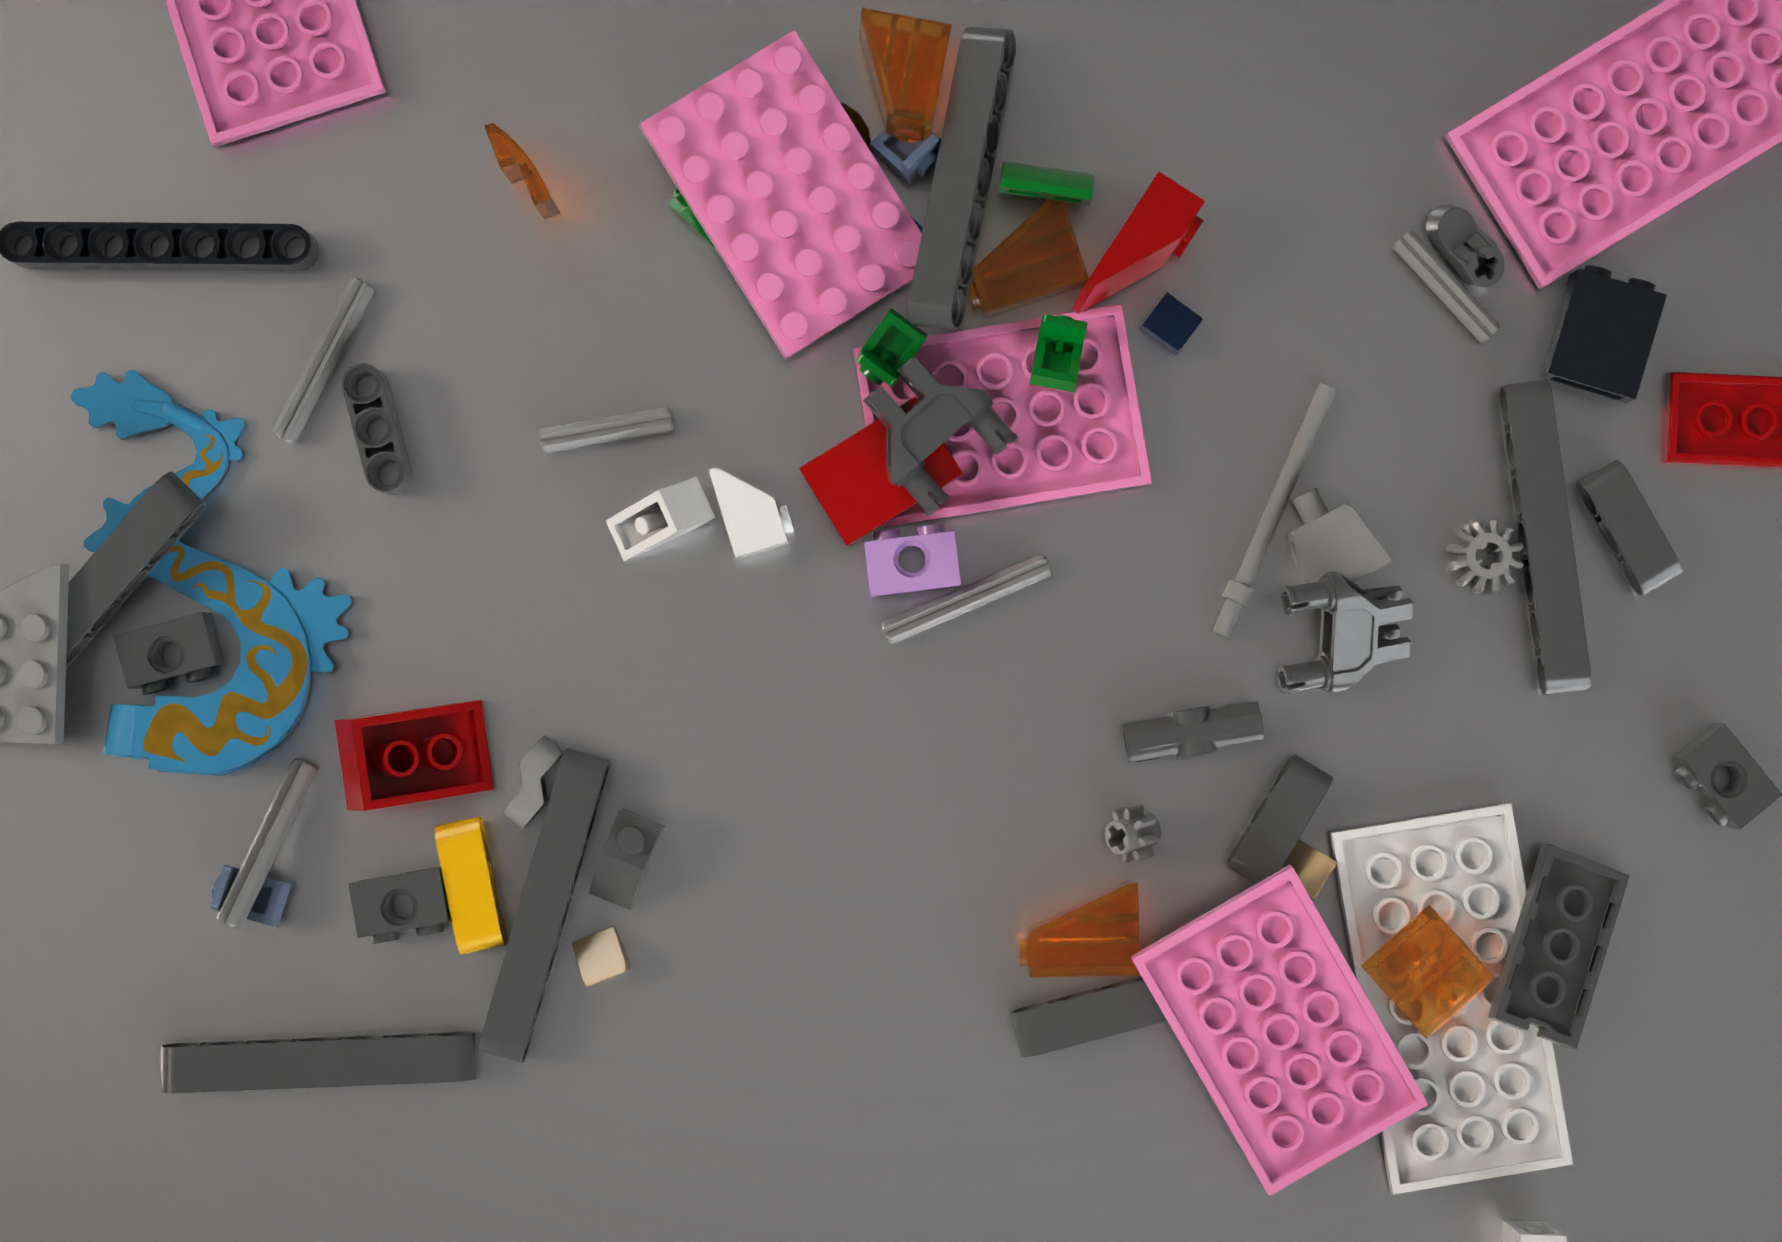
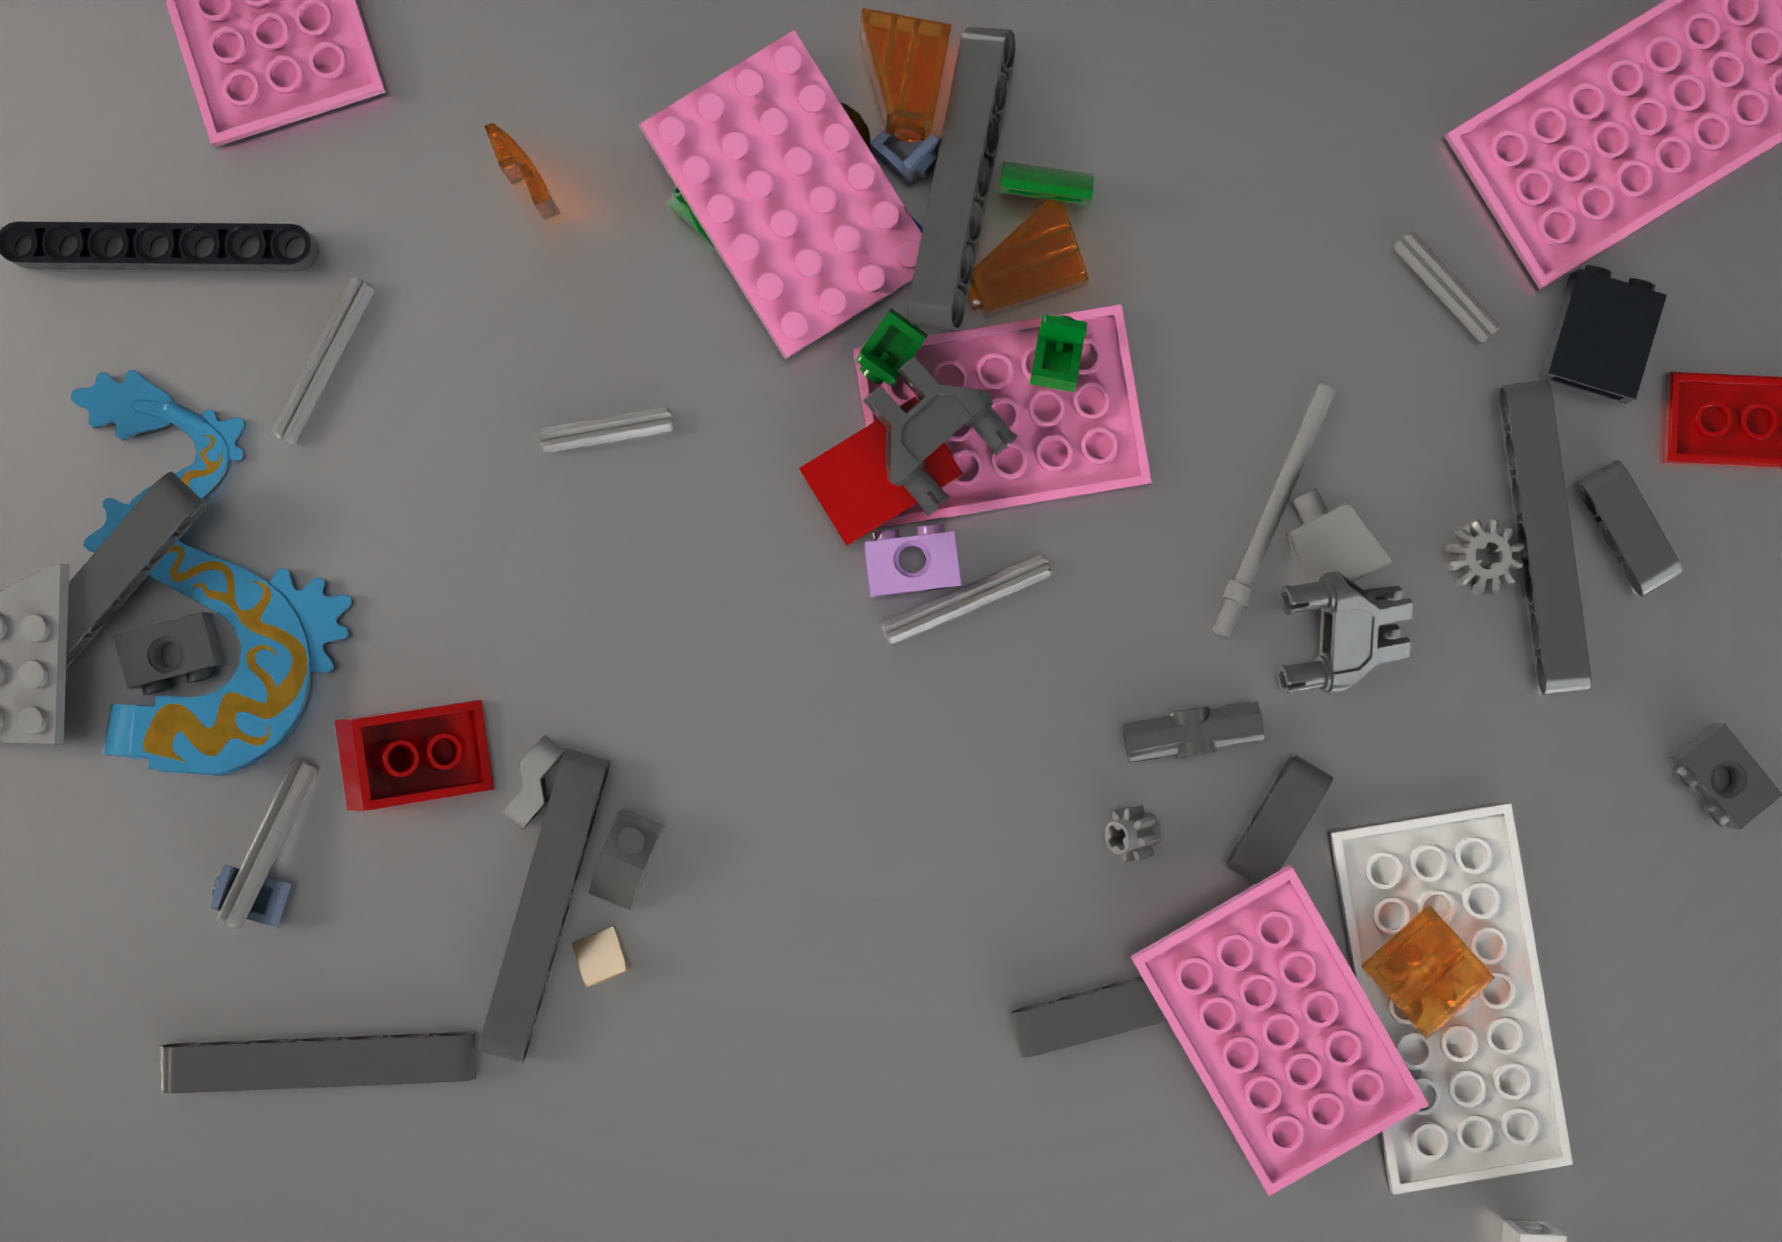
(361, 413): dark grey beam -> none
(373, 904): dark grey brick -> none
(470, 885): yellow beam -> none
(660, 518): white slope -> none
(750, 515): white slope -> none
(1086, 938): clear orange slope -> none
(1154, 230): red slope -> none
(1171, 323): dark blue slope -> none
(1310, 866): tan slope -> none
(1475, 261): dark grey piece -> none
(1556, 944): dark grey piece -> none

